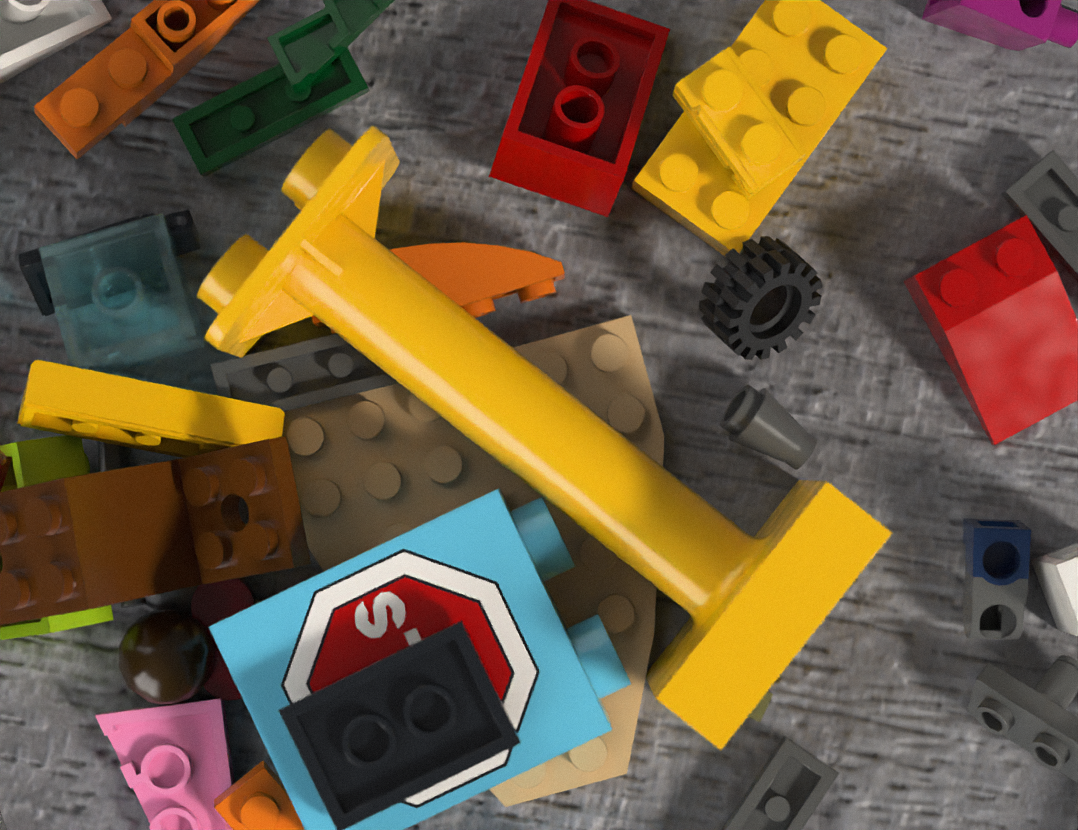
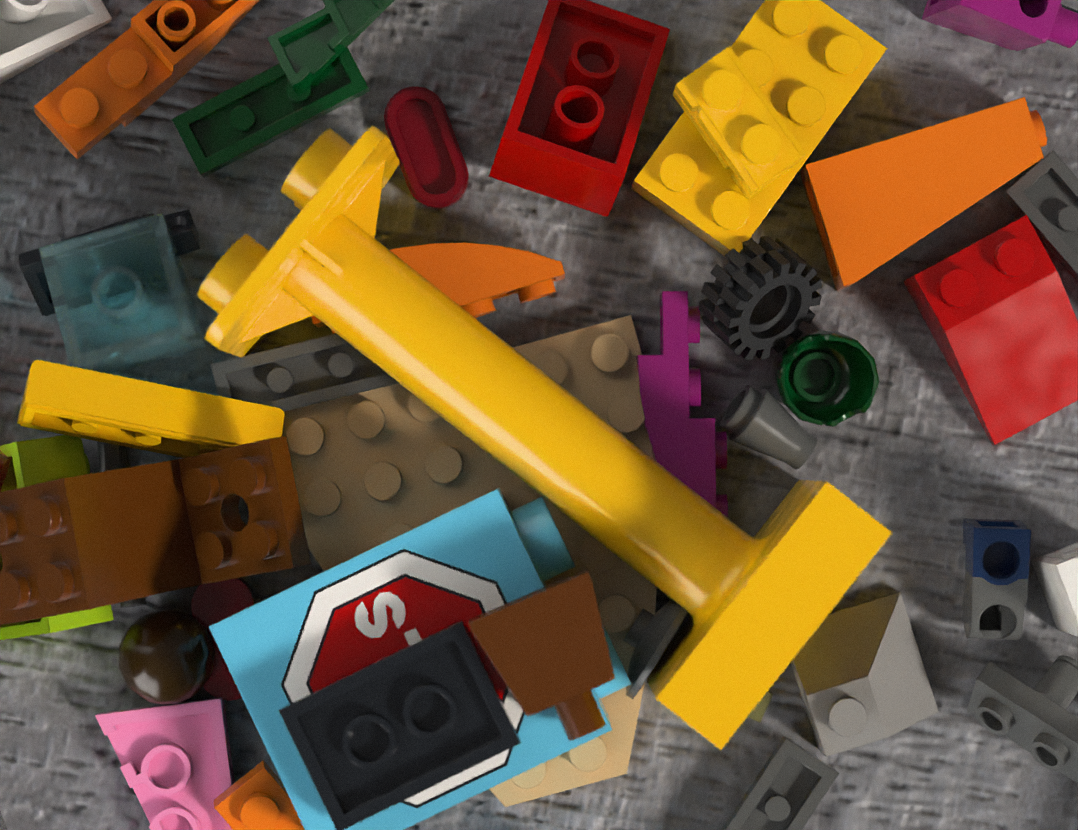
(426, 147): none -> dark red tile
(551, 651): none -> reddish brown torso
(650, 638): none -> dark grey dish
(667, 389): none -> magenta slope
(826, 378): none -> dark green hair
(863, 676): none -> light grey slope
(905, 187): none -> orange slope

